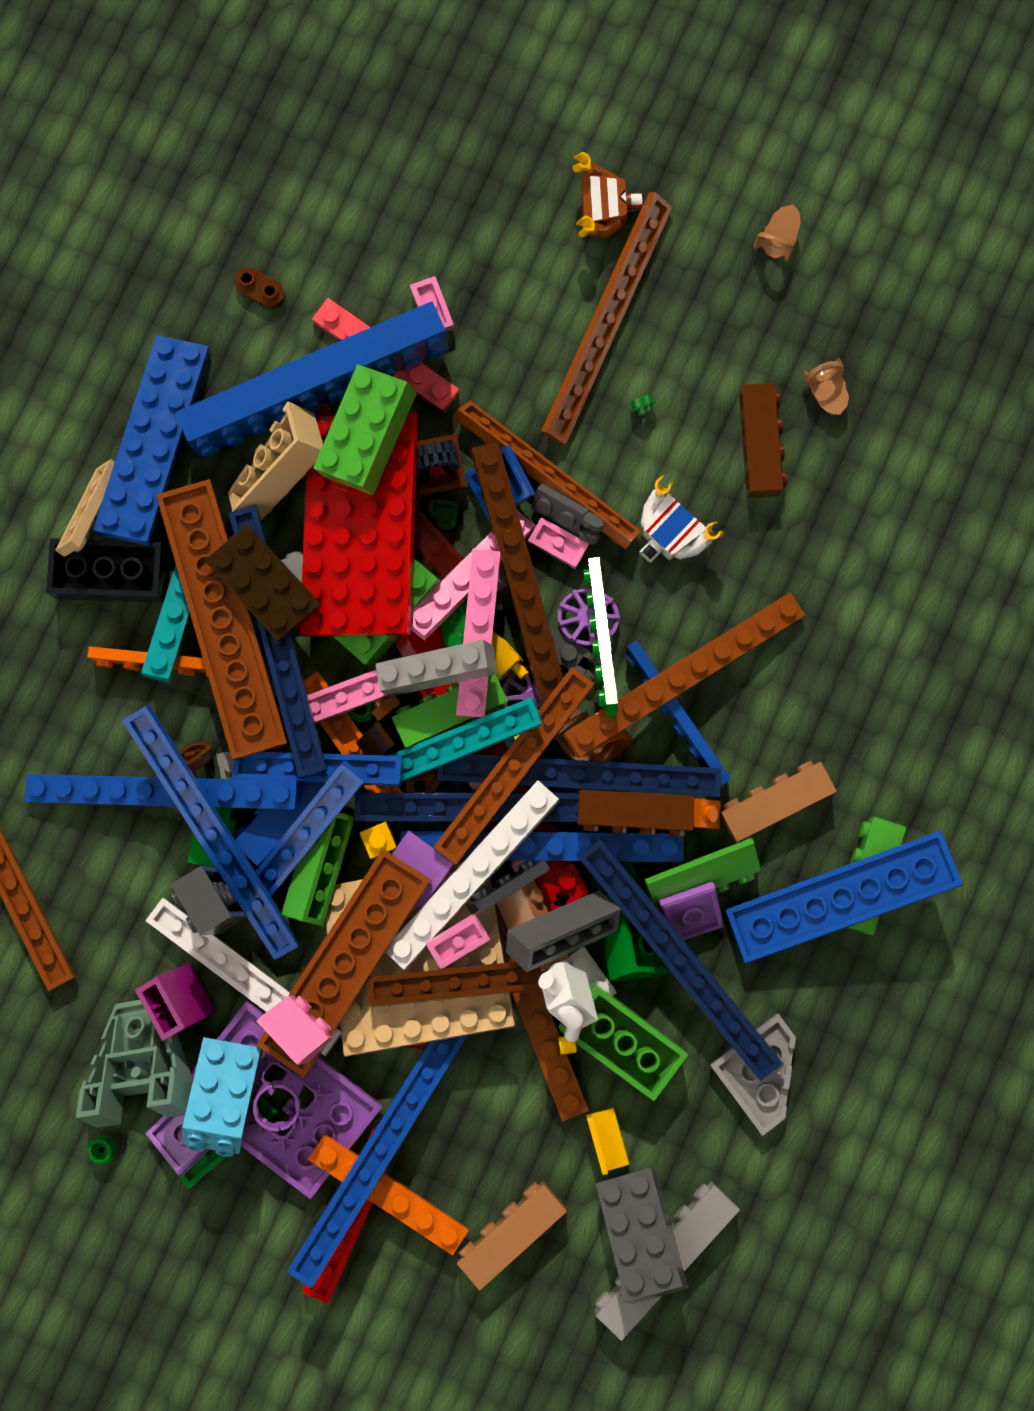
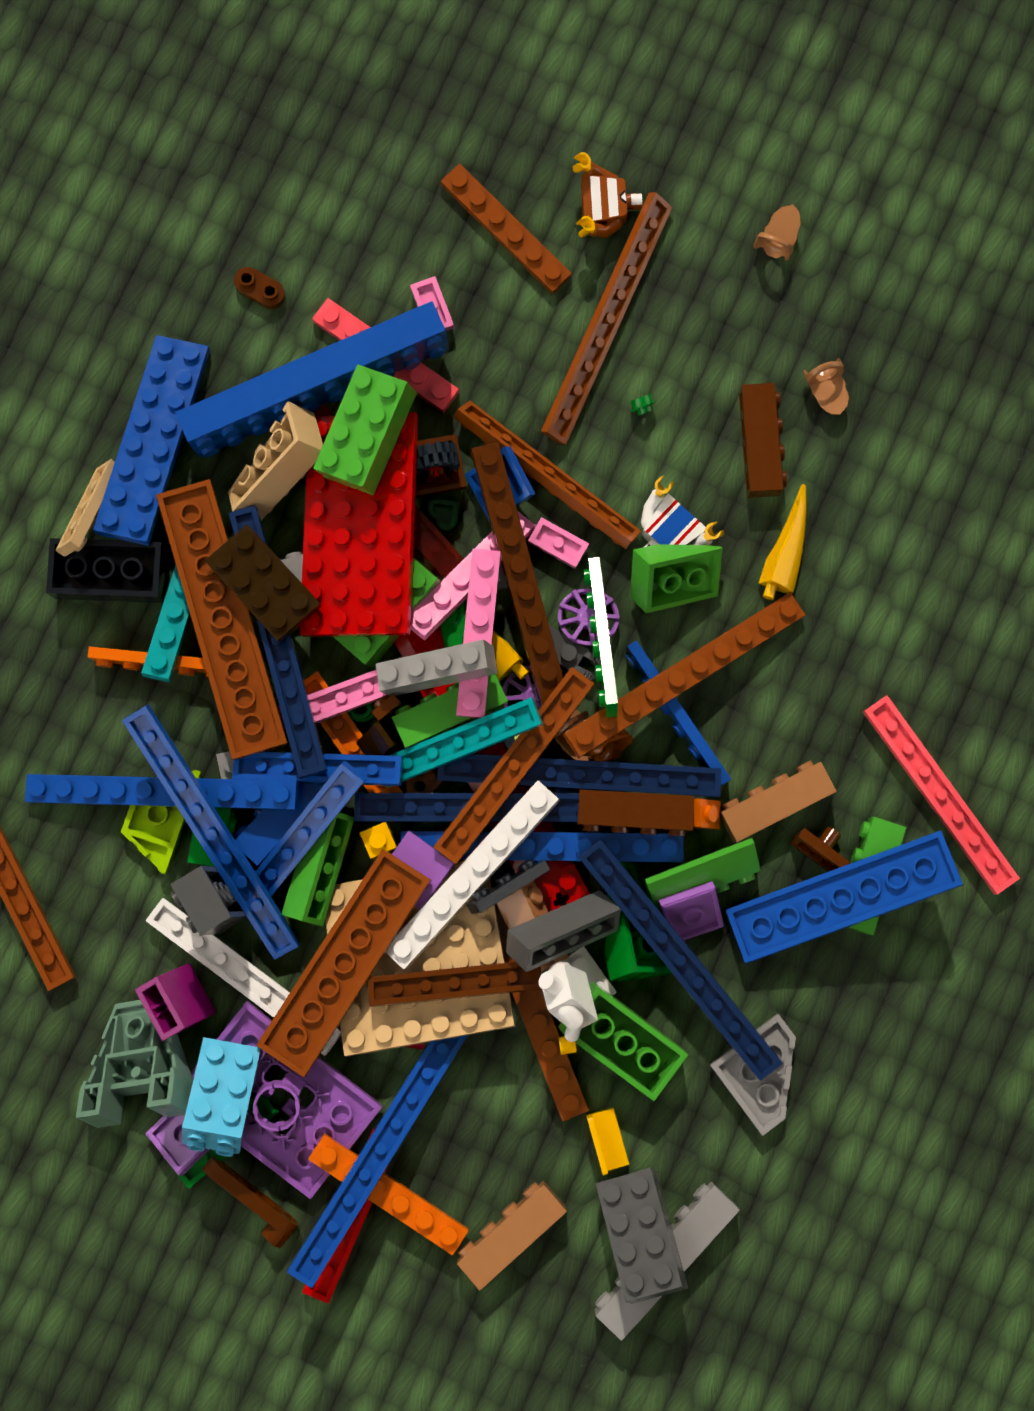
(94, 1150): green plate -> none
(155, 831): none -> lime wing
(196, 755): reddish brown plate -> none
(280, 1222): none -> reddish brown beam
(296, 1029): bright pink slope -> none
(457, 941): bright pink plate -> none
(506, 229): none -> dark orange plate
(567, 514): dark grey hinge -> none
(674, 575): none -> bright green slope
(784, 560): none -> yellow piece
(820, 849): none -> reddish brown tile
(941, 795): none -> coral plate

